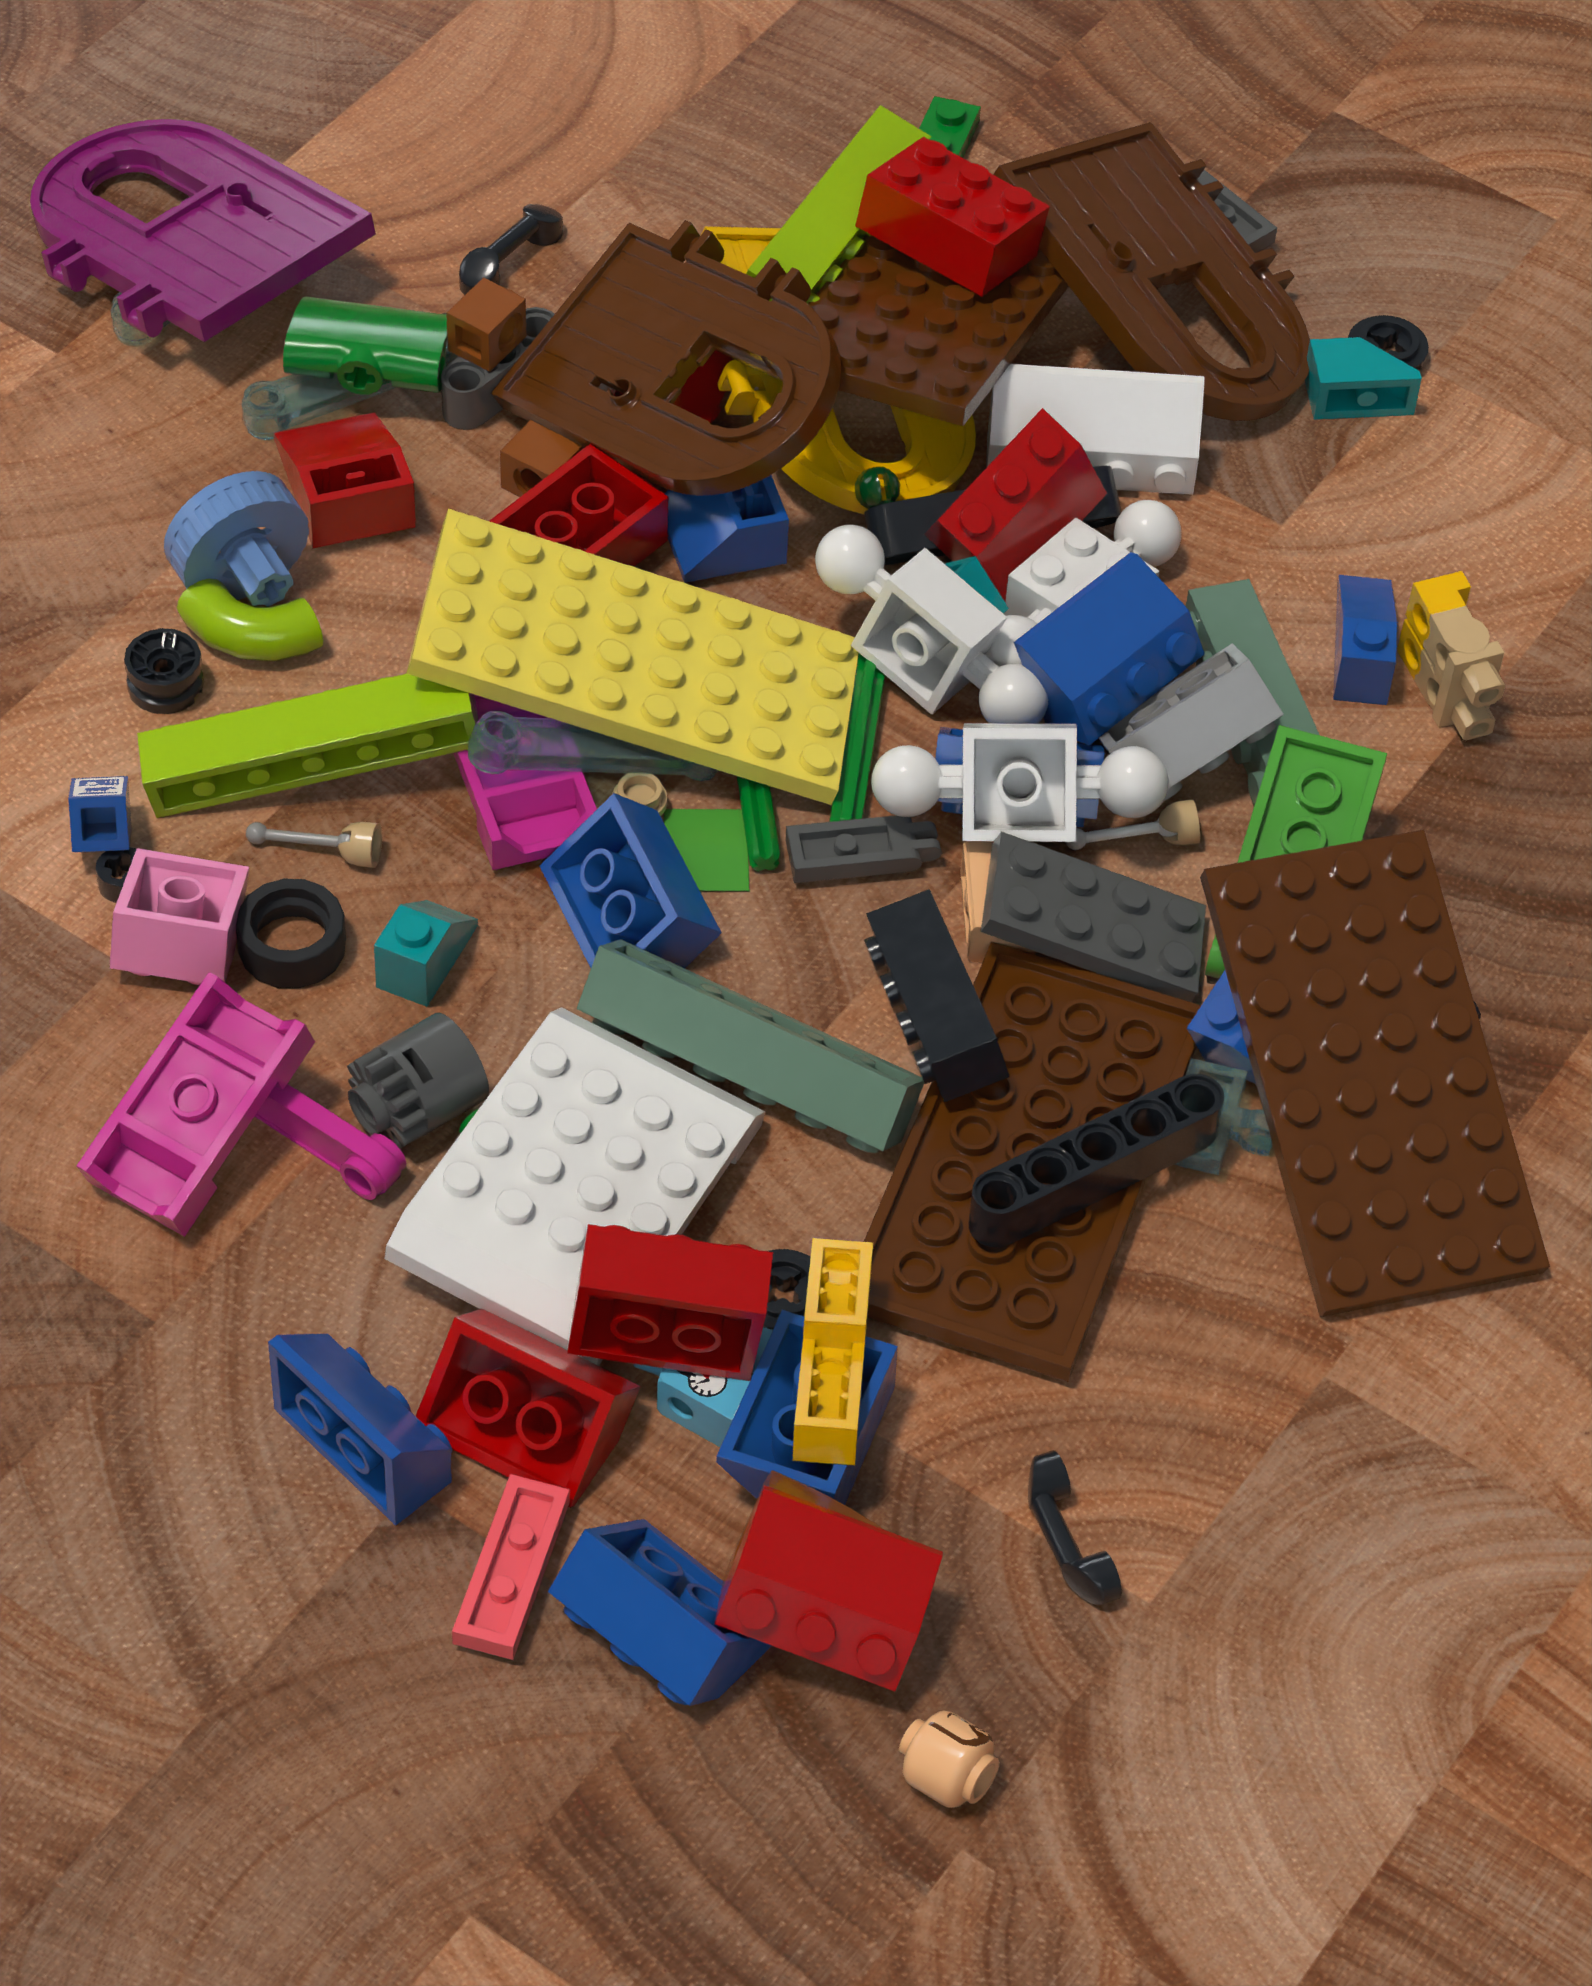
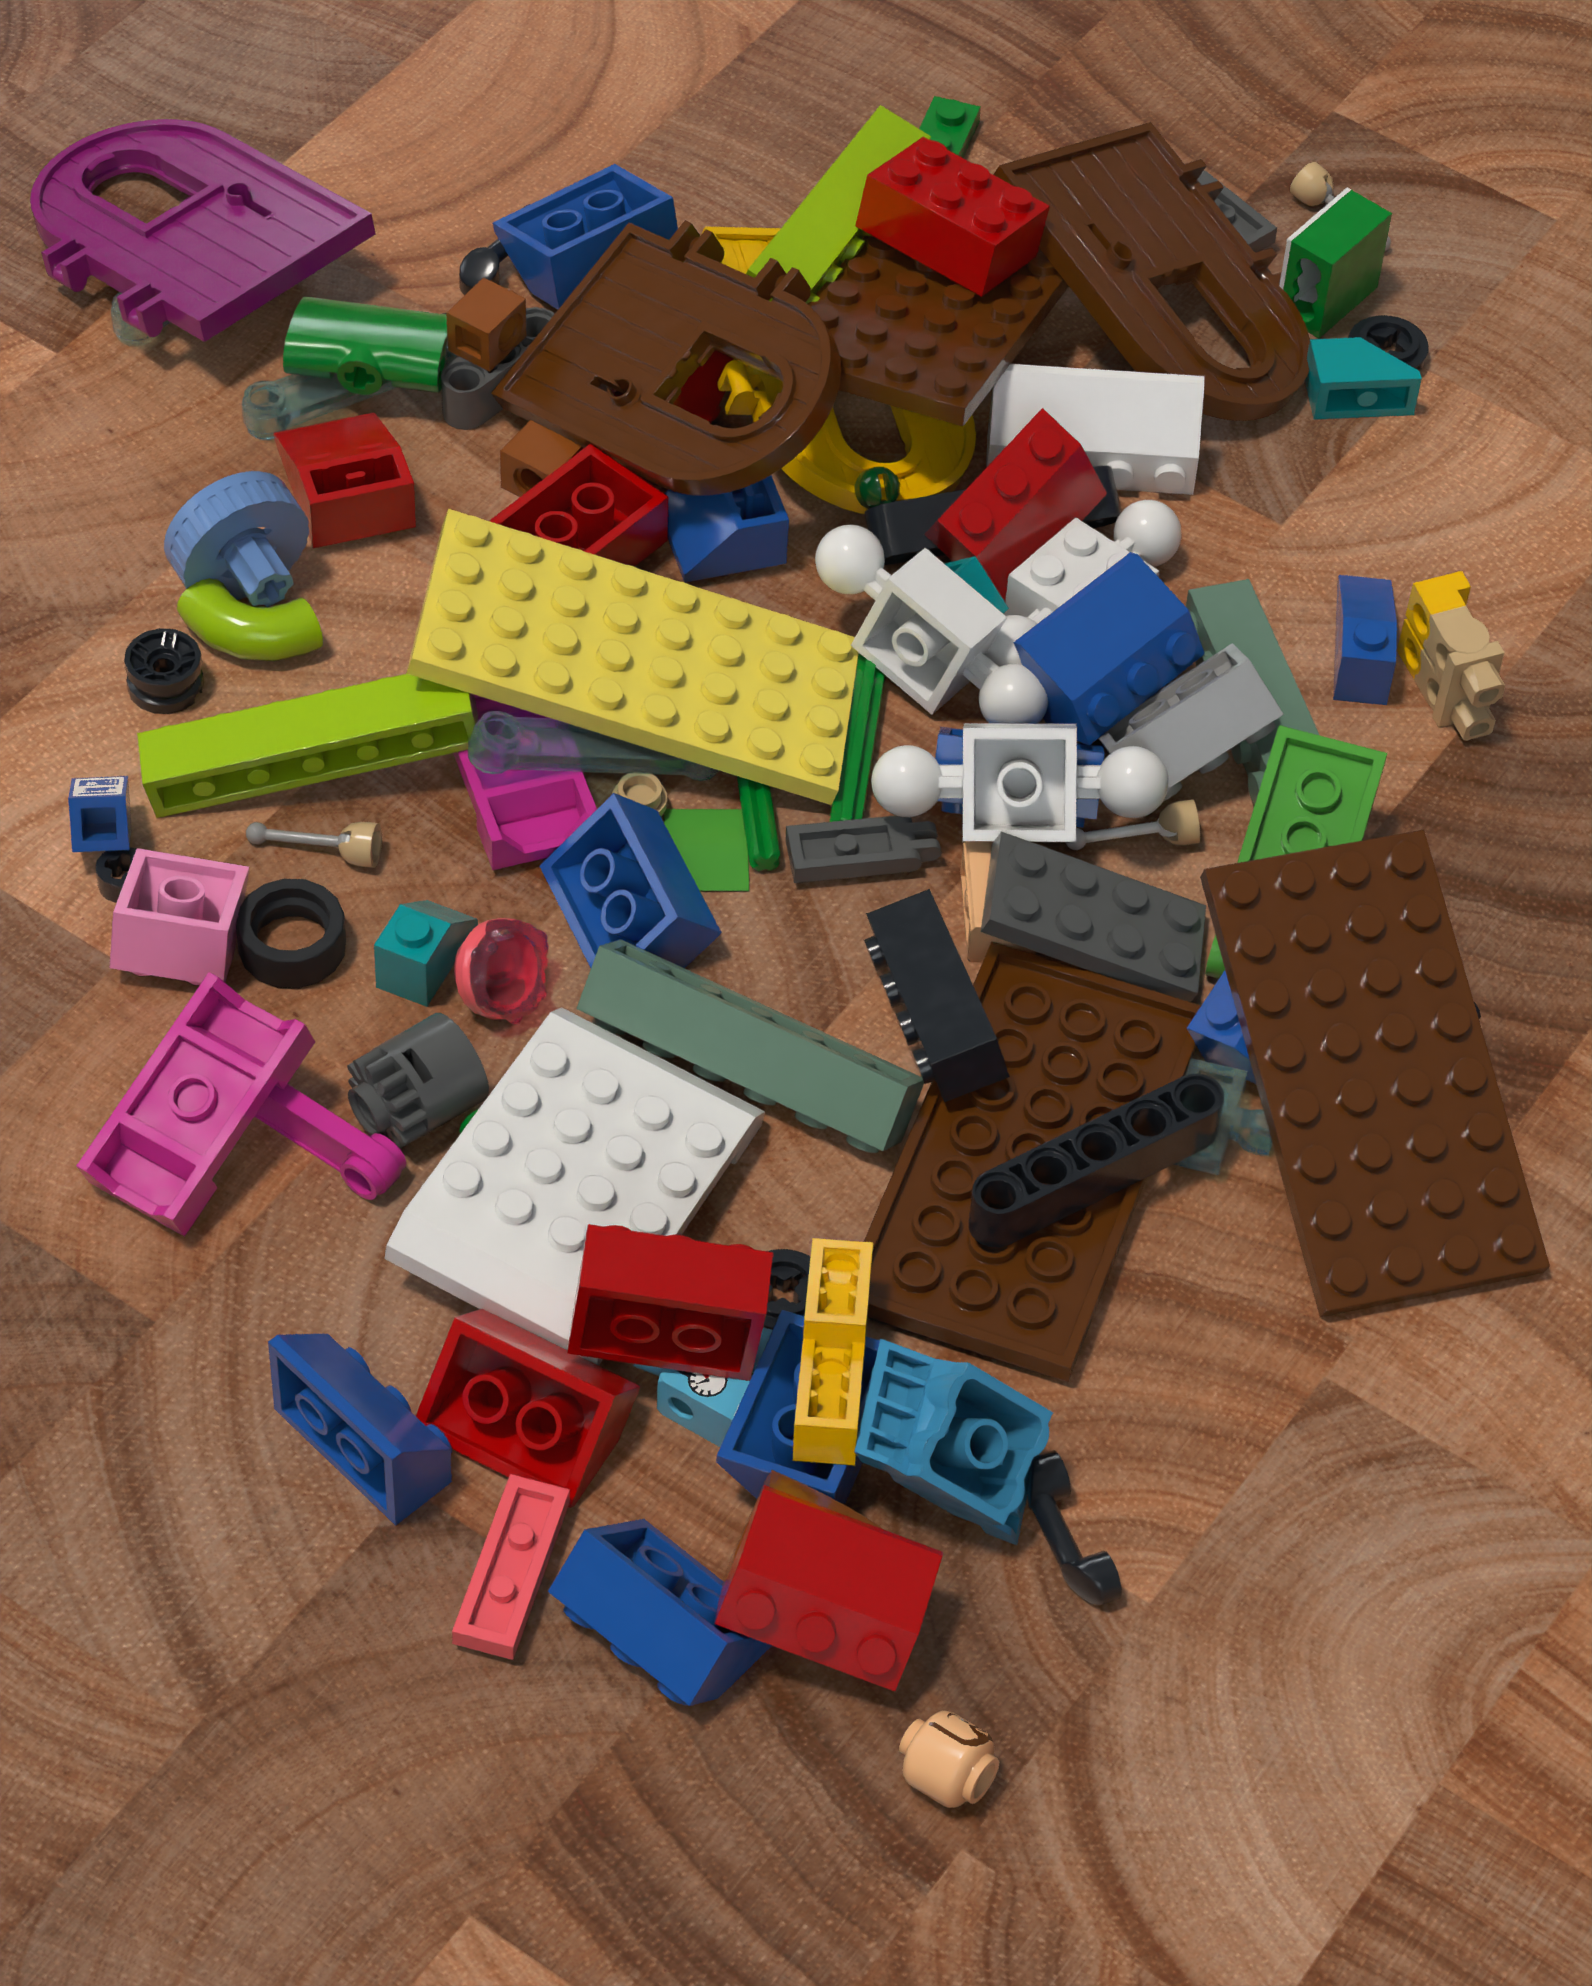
(502, 969): none -> clear pink hair
(570, 230): none -> blue slope
(952, 1436): none -> dark azure slope
(1315, 186): none -> tan hinge
(1335, 260): none -> green piece

